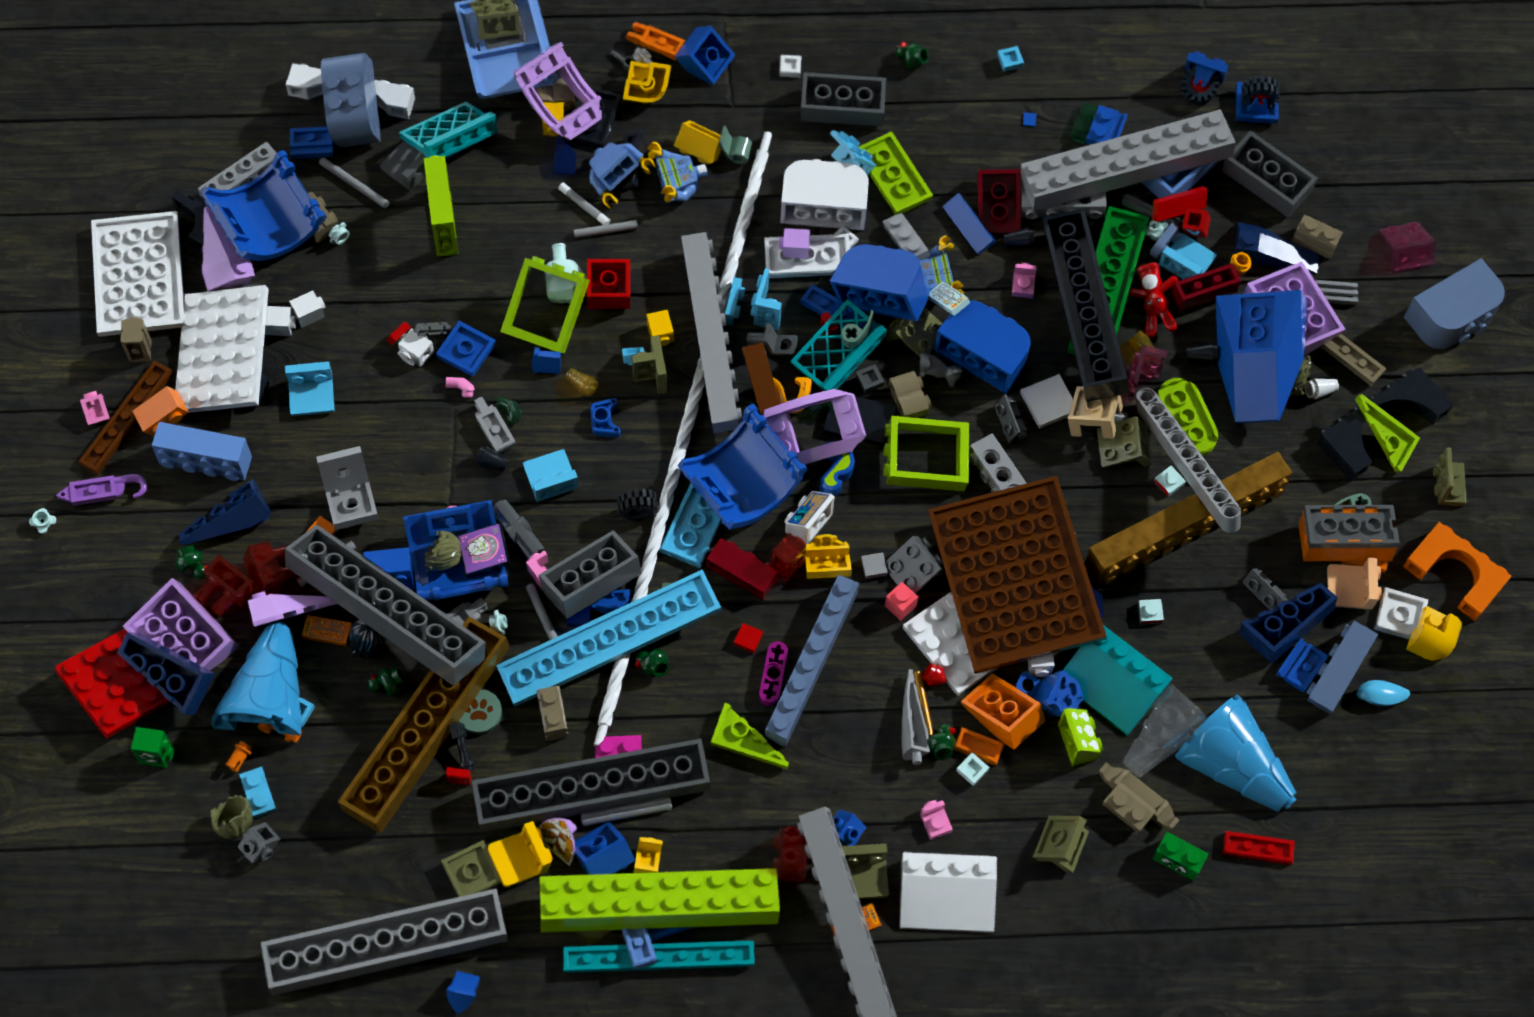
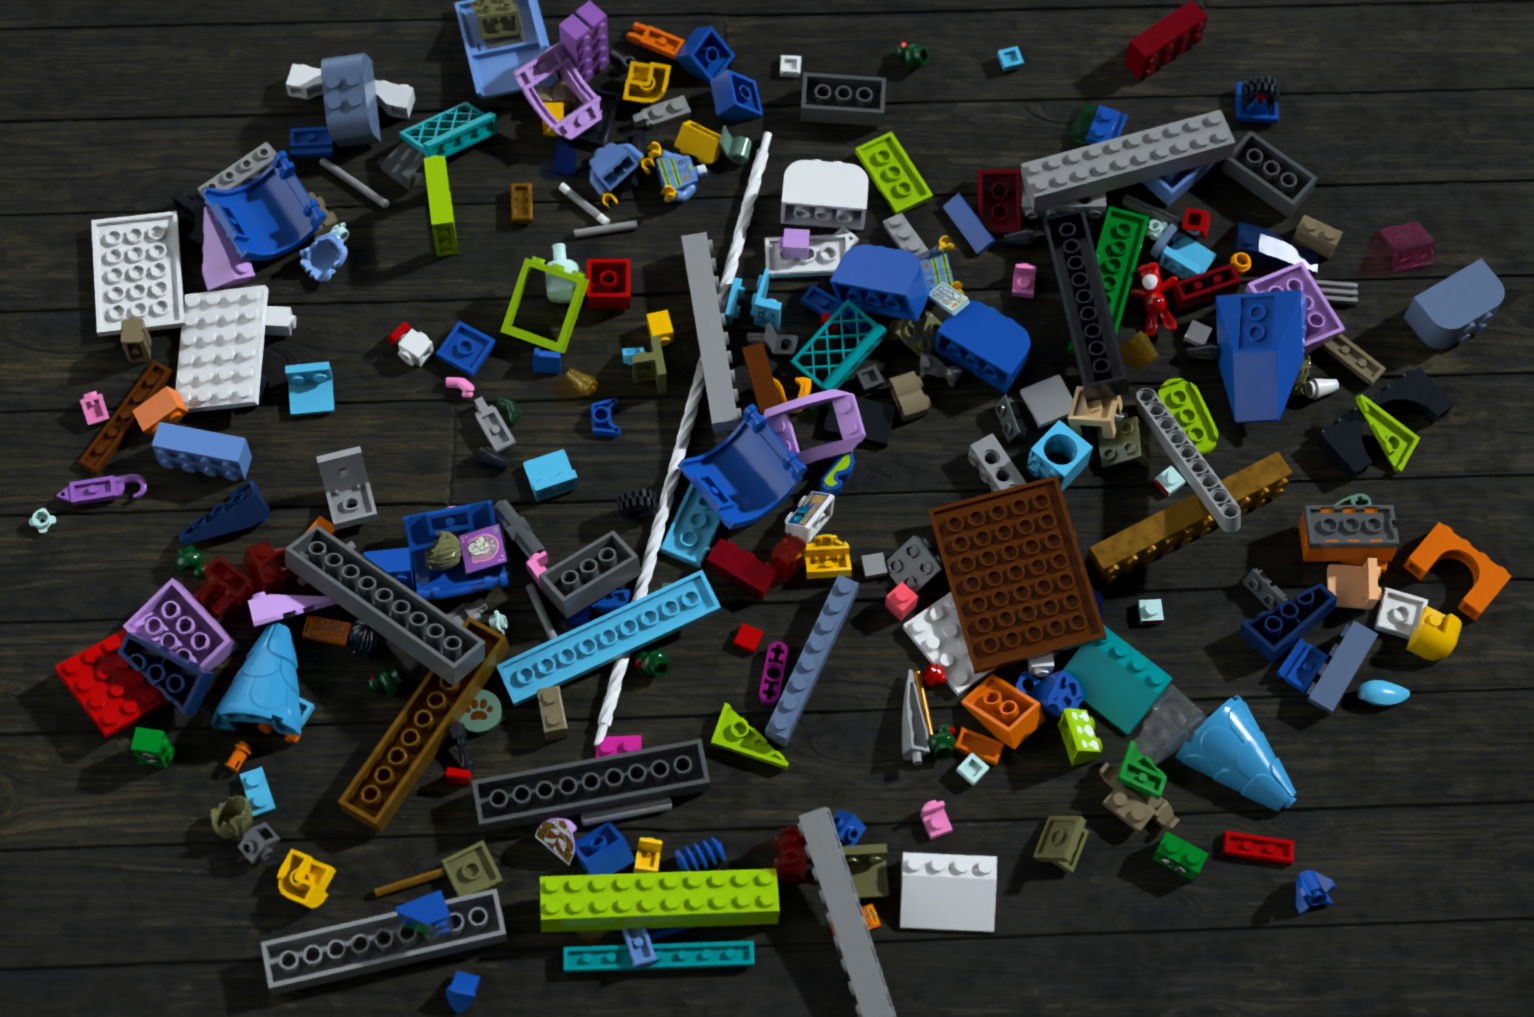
(304, 879): none -> yellow brick
(308, 308): white brick -> none
(324, 256): none -> light blue hair
(409, 882): none -> pearl gold bar
(427, 915): none -> blue slope
(434, 328): dark grey axle -> none
(520, 856): yellow bracket -> none
(521, 203): none -> pearl gold plate
(585, 44): none -> medium lavender piece
(642, 56): light grey plate -> none
(662, 113): none -> light grey hinge
(700, 856): none -> blue piece
(735, 97): none -> blue slope
(851, 153): medium azure bracket -> none
(860, 334): sand green panel -> none
(927, 480): lime window -> none
(1029, 119): blue window -> none
(1063, 441): none -> medium azure brick
(1141, 772): none -> green wing
(1148, 362): clear pink bracket -> none
(1166, 40): none -> dark red brick
(1176, 204): red tile -> none
(1197, 333): none -> white tile
(1202, 77): plate -> none
(1312, 889): none -> blue brick
(1450, 480): olive bracket -> none

